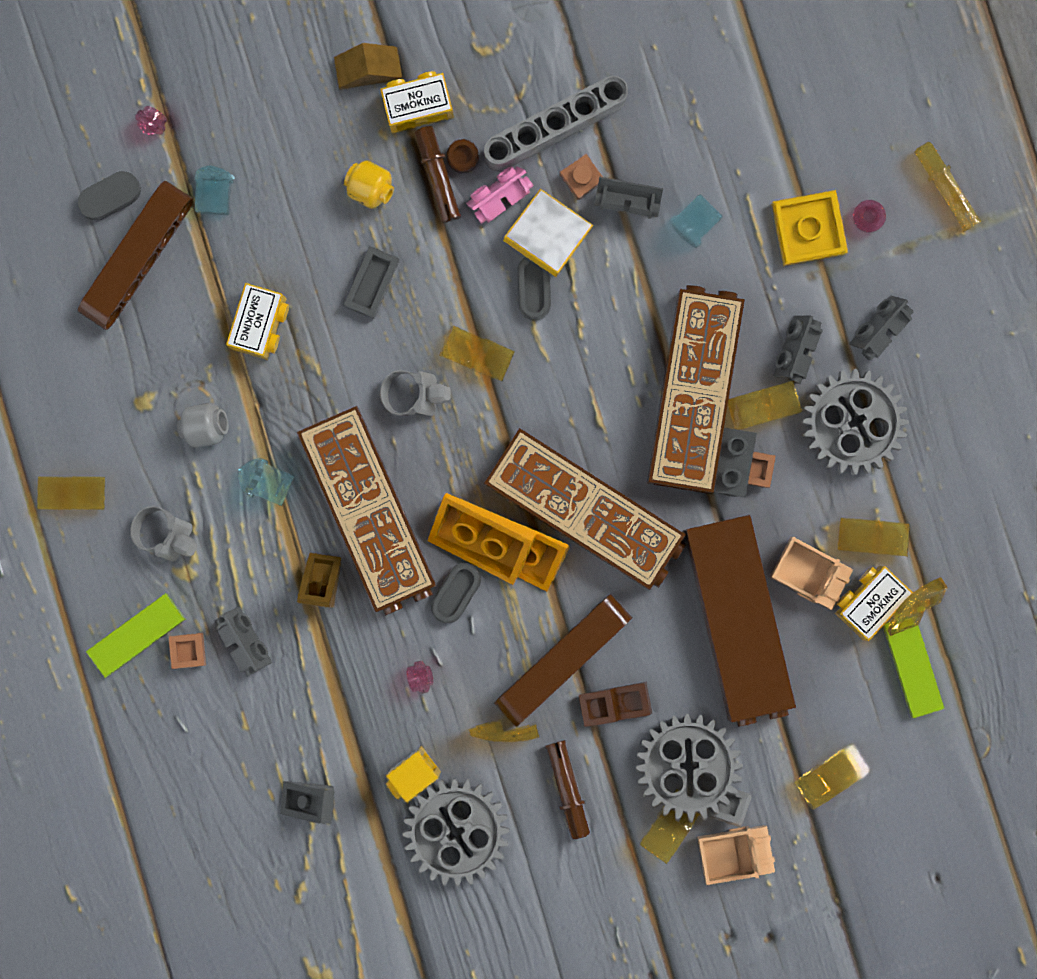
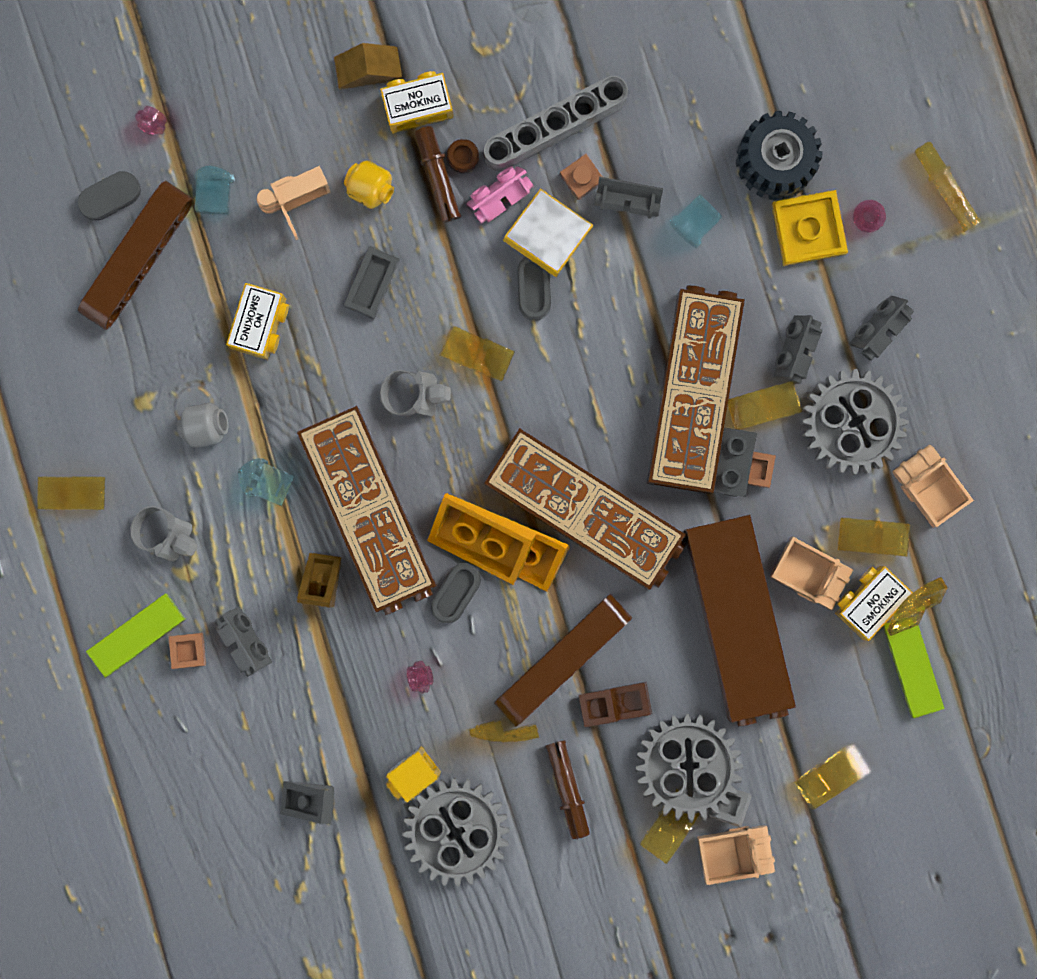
(293, 192): none -> light nougat piece
(778, 155): none -> black wheel
(932, 486): none -> light nougat piece

